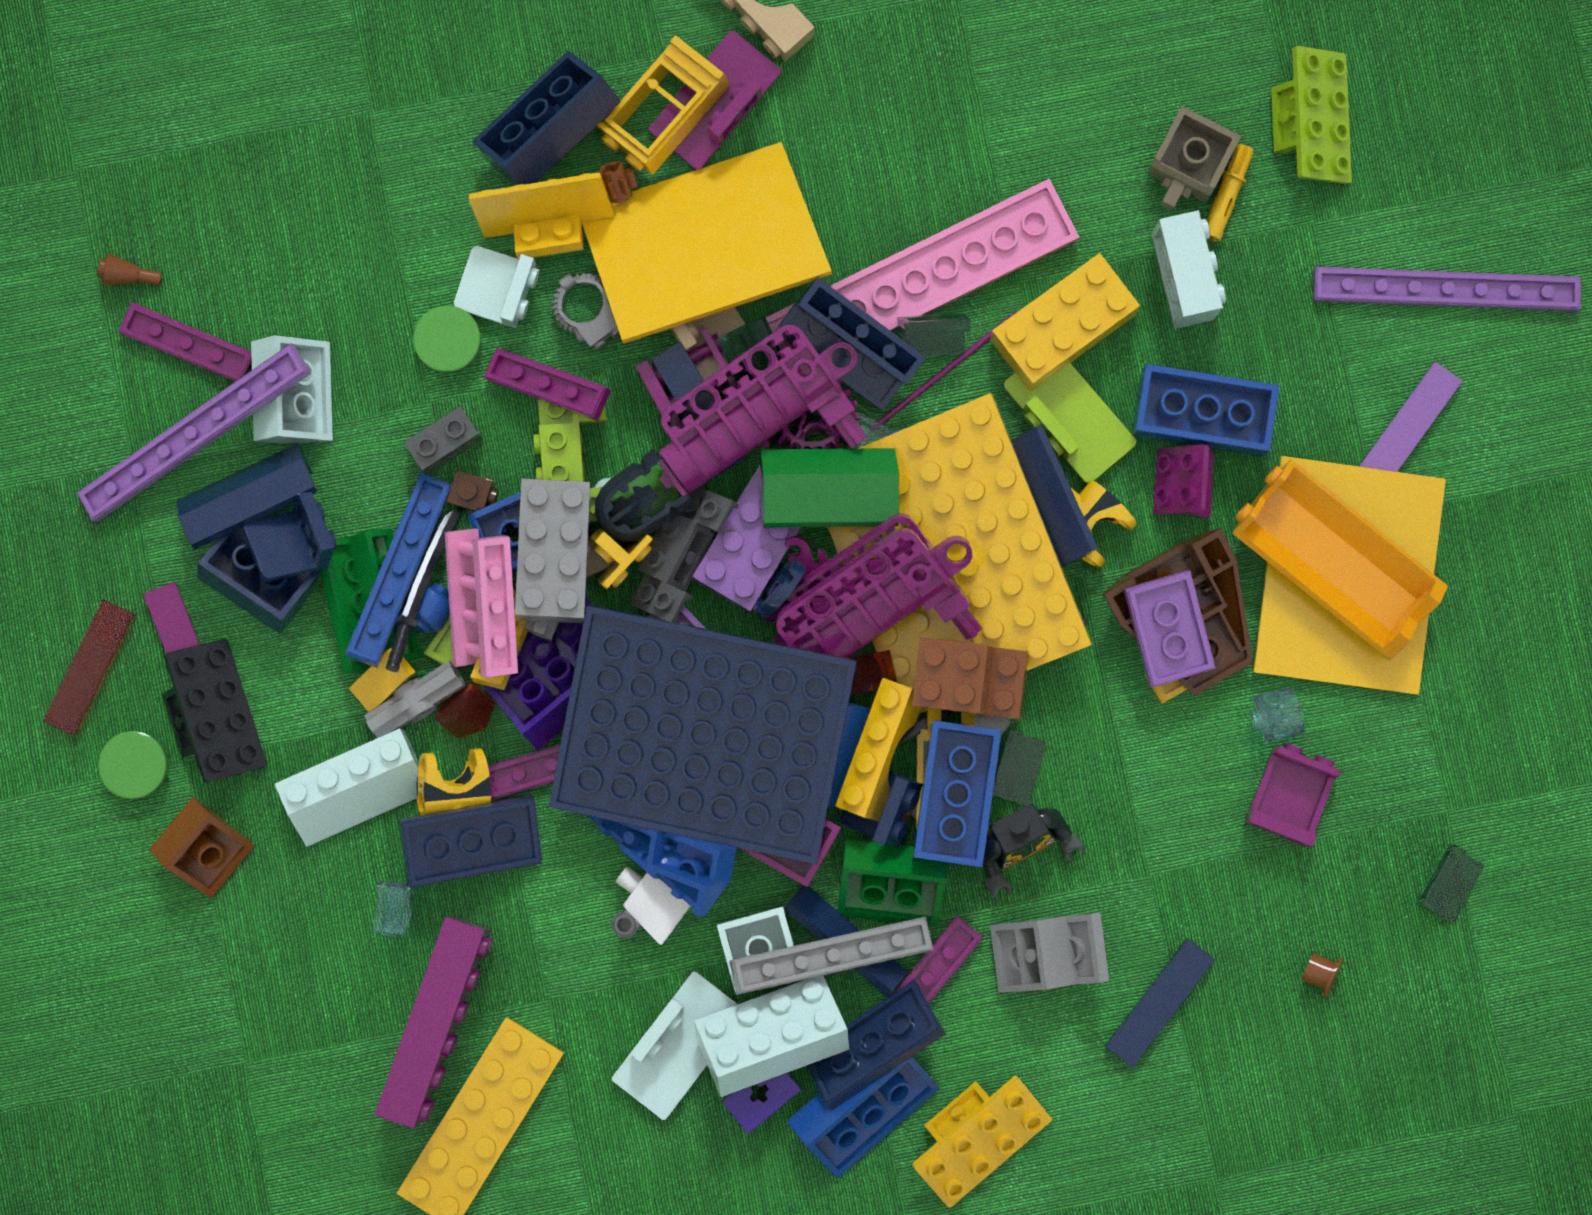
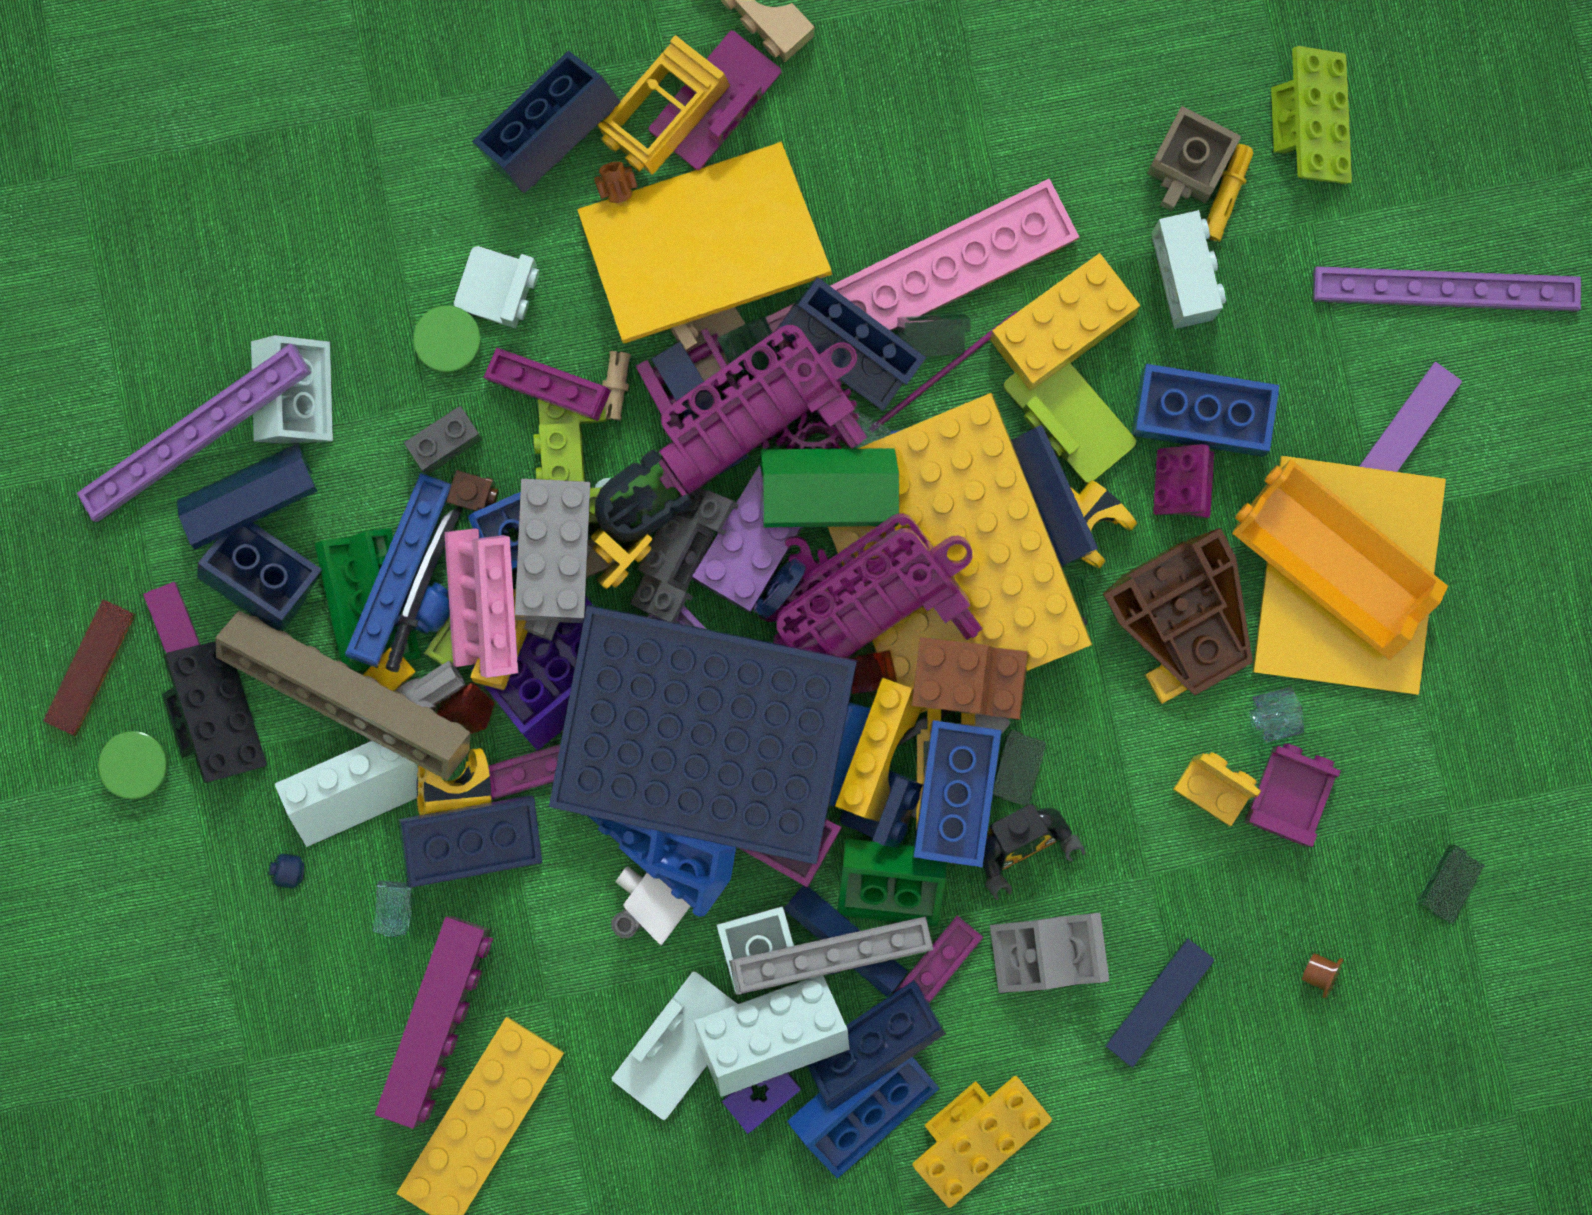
(119, 271): dark orange cone -> none
(185, 342): magenta tile -> none
(201, 847): dark orange slope -> none
(287, 870): none -> dark blue piece
(291, 541): dark blue bracket -> none
(343, 694): none -> dark tan brick
(543, 214): yellow bracket -> none
(594, 331): light grey piece -> none
(616, 383): none -> tan pin
(1169, 628): medium lavender tile -> none
(1215, 787): none -> yellow bracket

